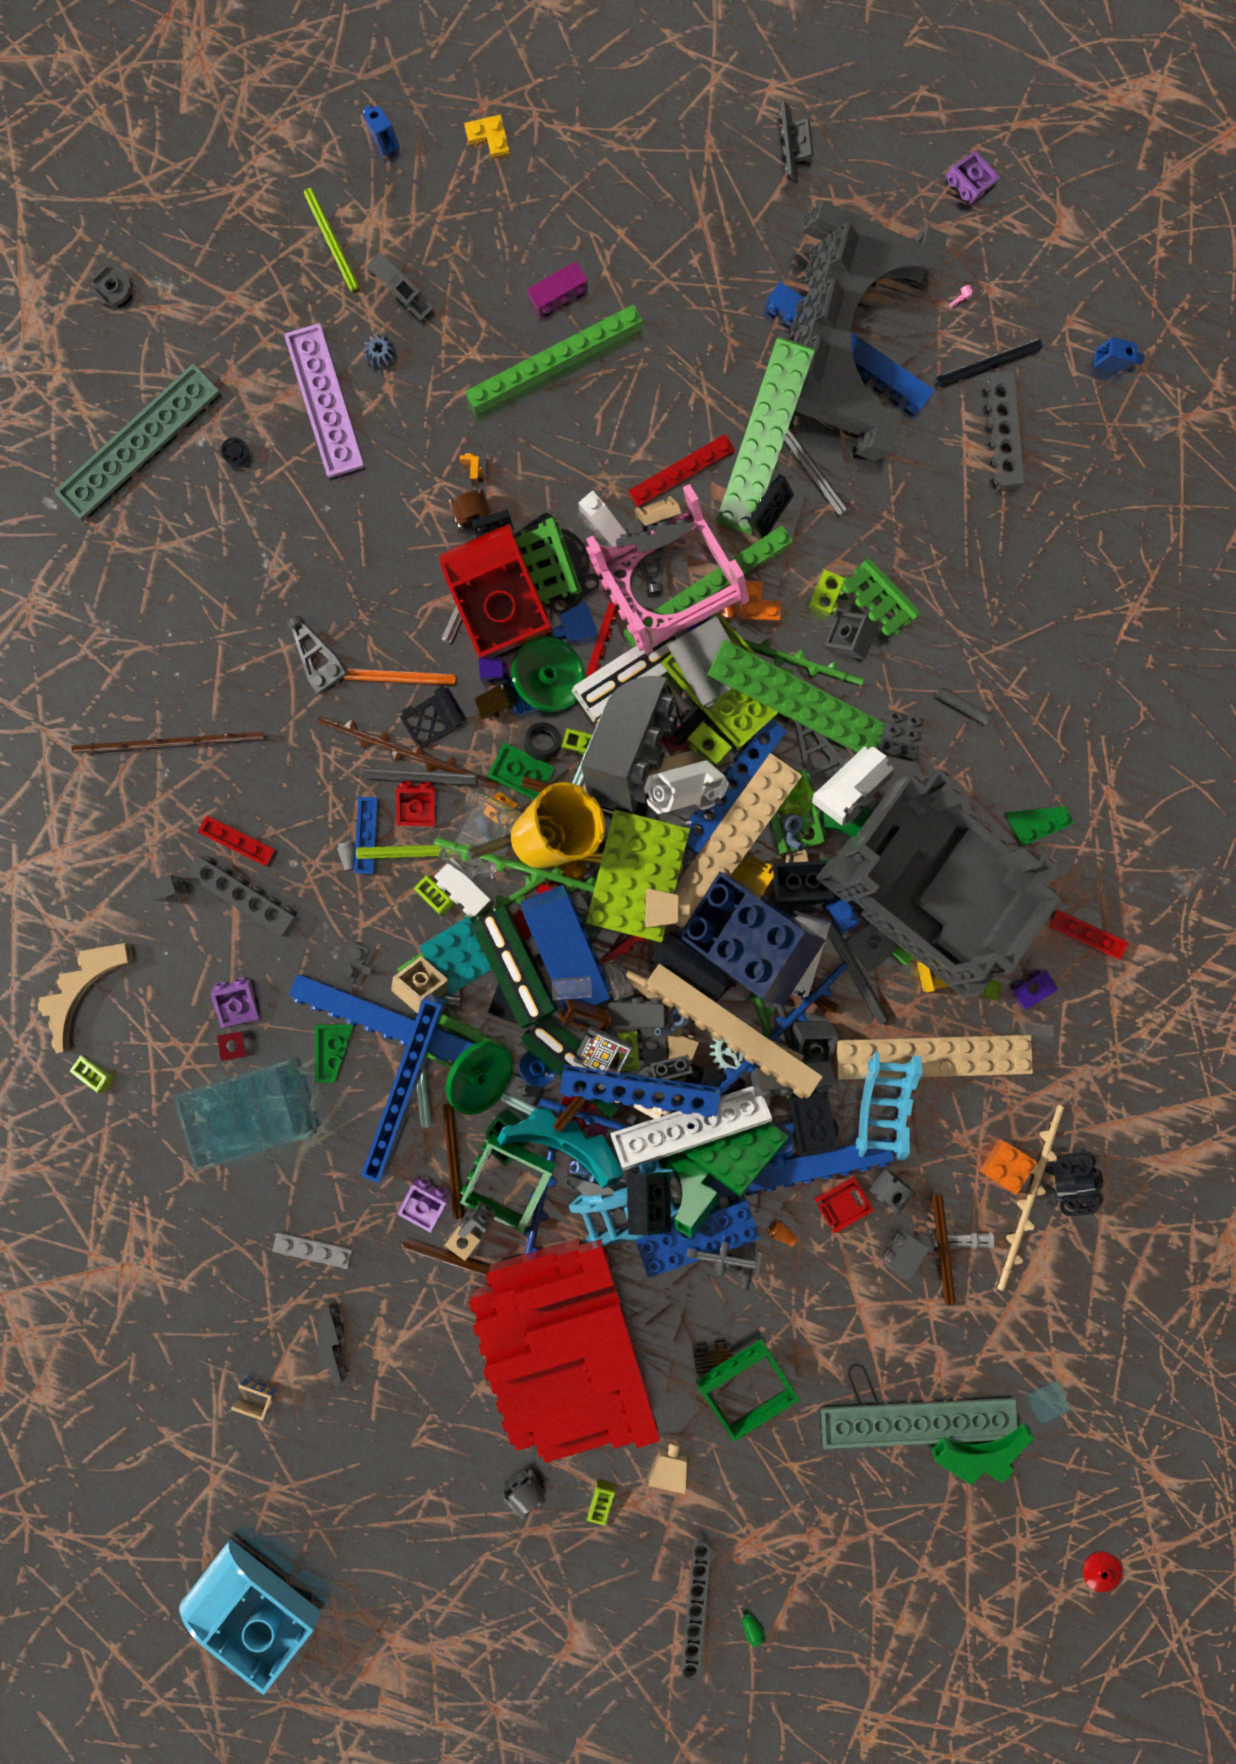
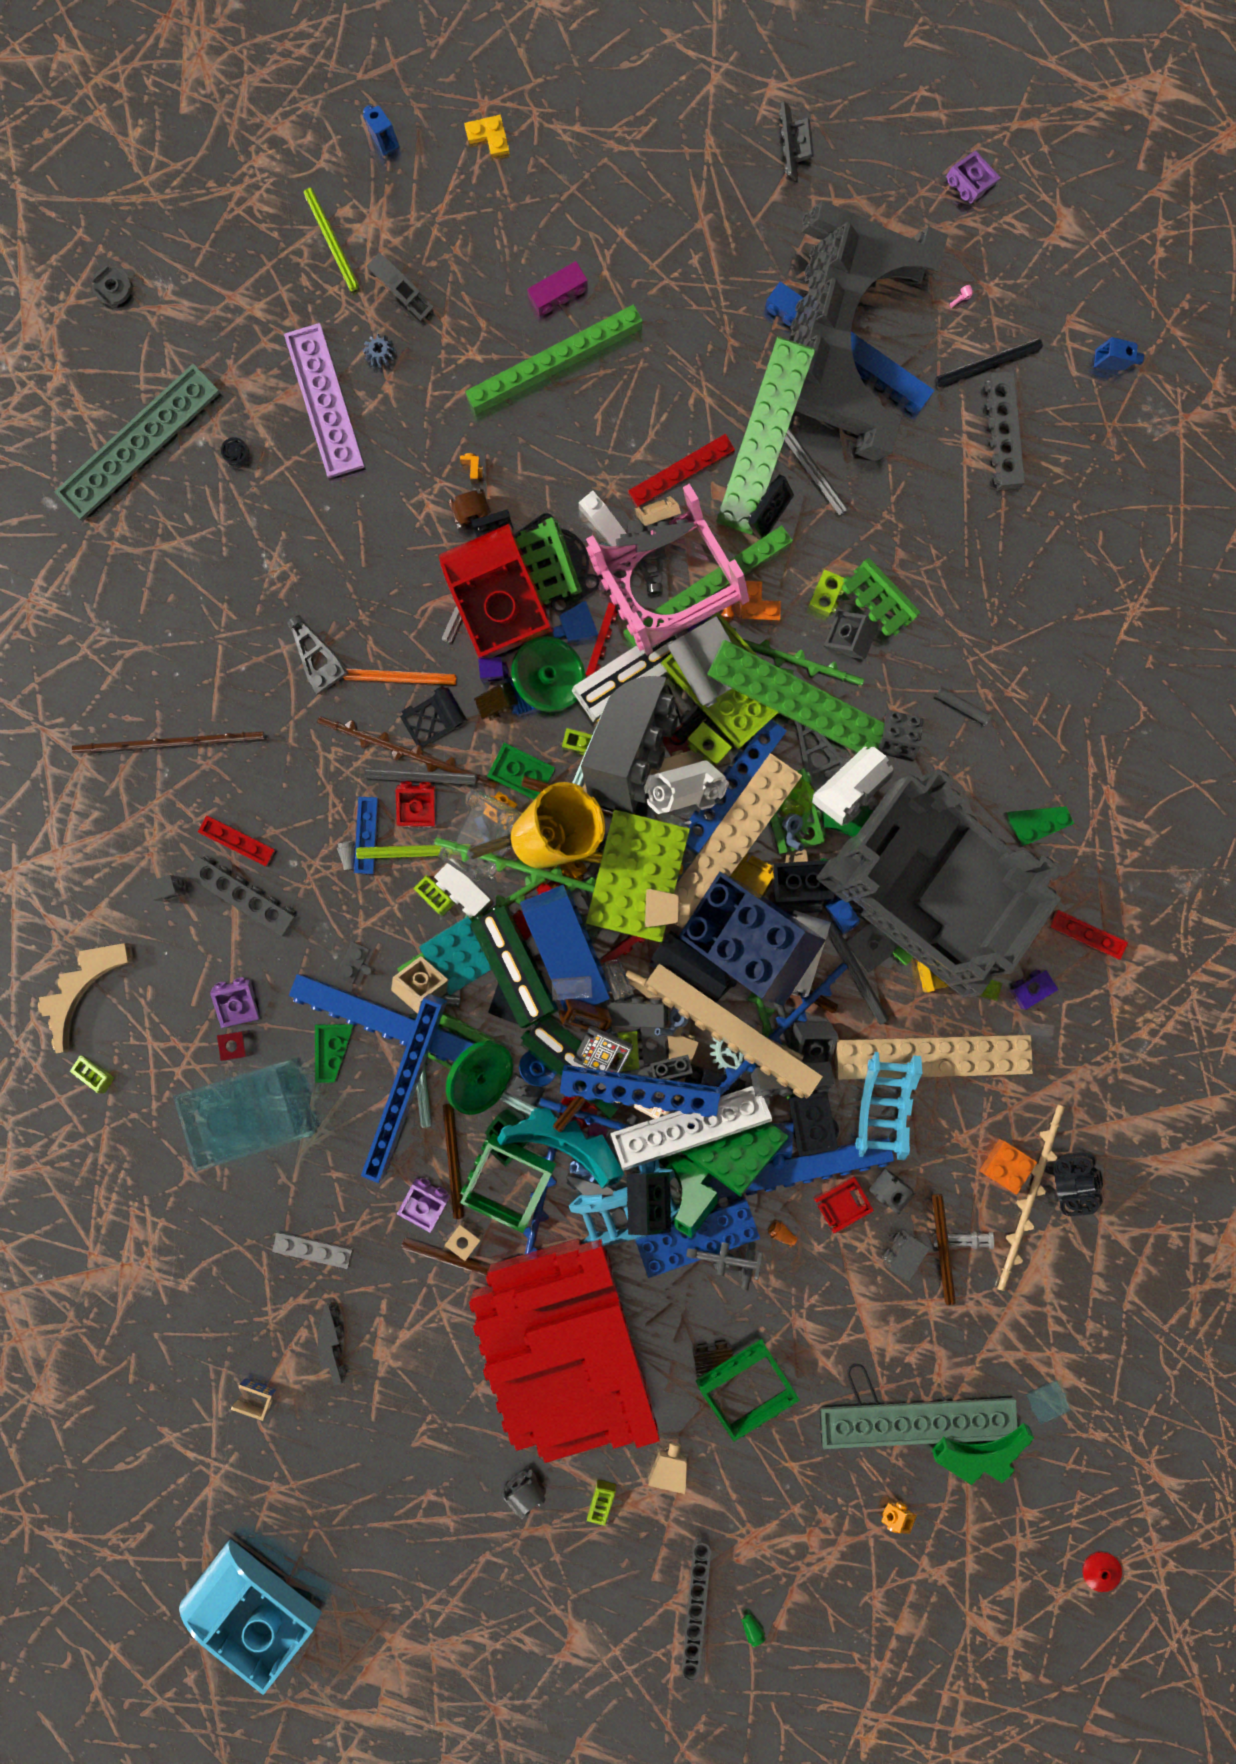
(480, 1217): dark grey bracket -> none
(548, 729): black tyre -> none
(898, 1518): none -> light orange brick

